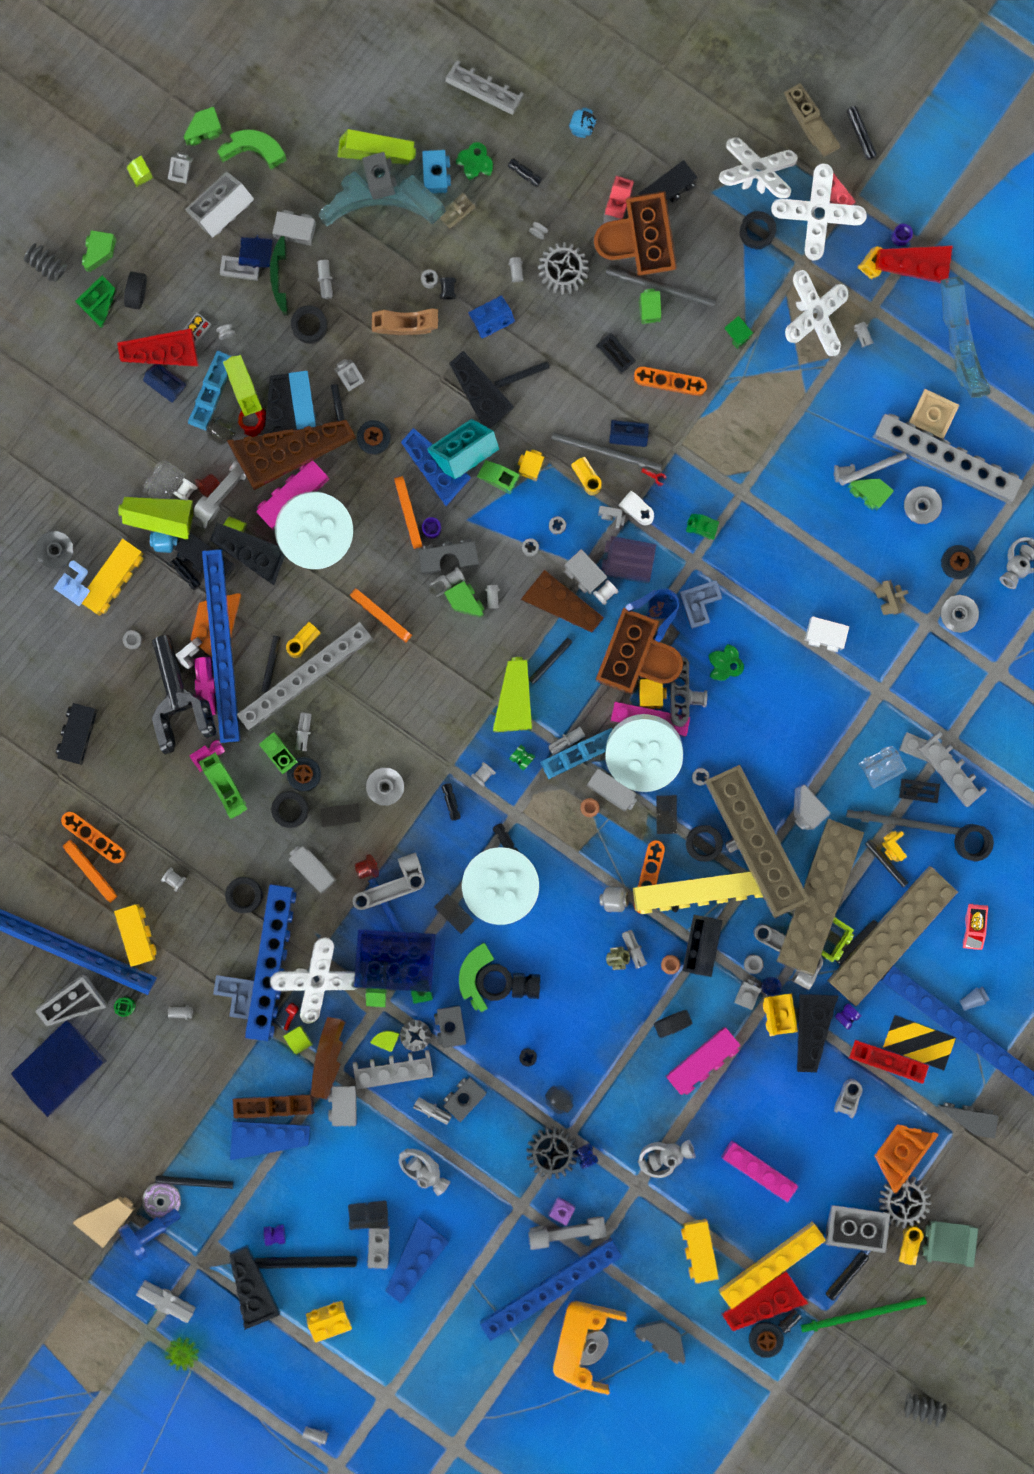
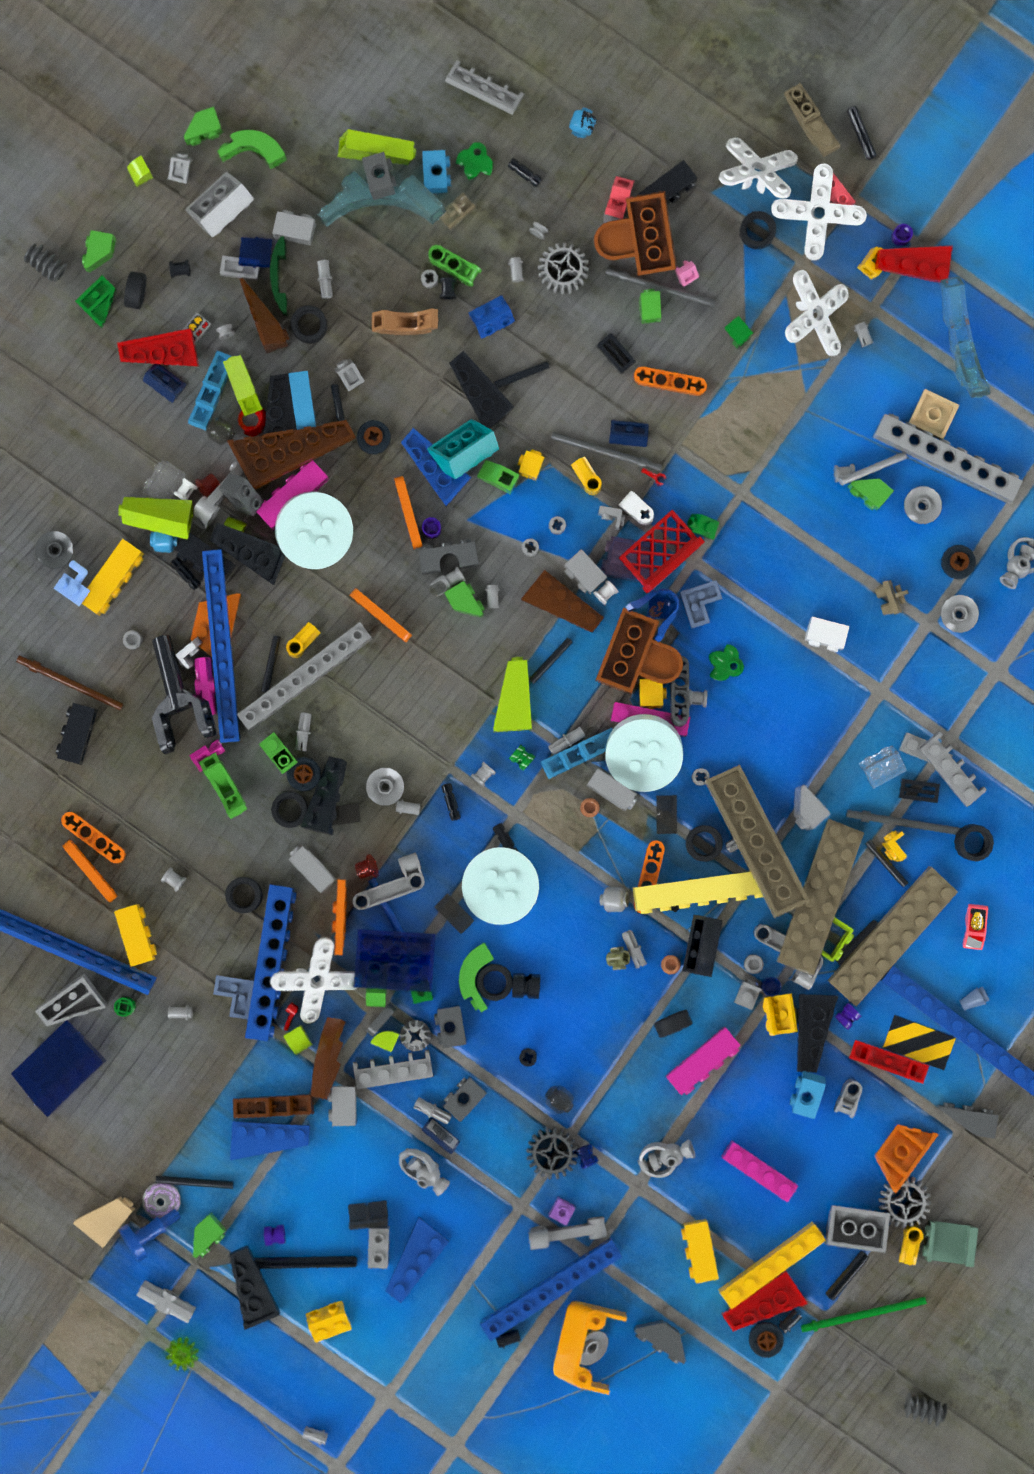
(36, 667): none -> reddish brown bar
(179, 268): none -> black bush
(206, 1233): none -> bright green slope
(241, 494): none -> dark grey brick
(268, 328): none -> reddish brown wedge
(323, 803): none -> black wing
(340, 909): none -> orange wing
(381, 1019): none -> dark grey beam
(407, 807): none -> light grey pin
(440, 1135): none -> slope
(461, 272): none -> bright green piece
(508, 1338): none -> black pin
(674, 560): none -> red fence
(687, 273): none -> bright pink tile
(808, 1105): none -> dark azure brick

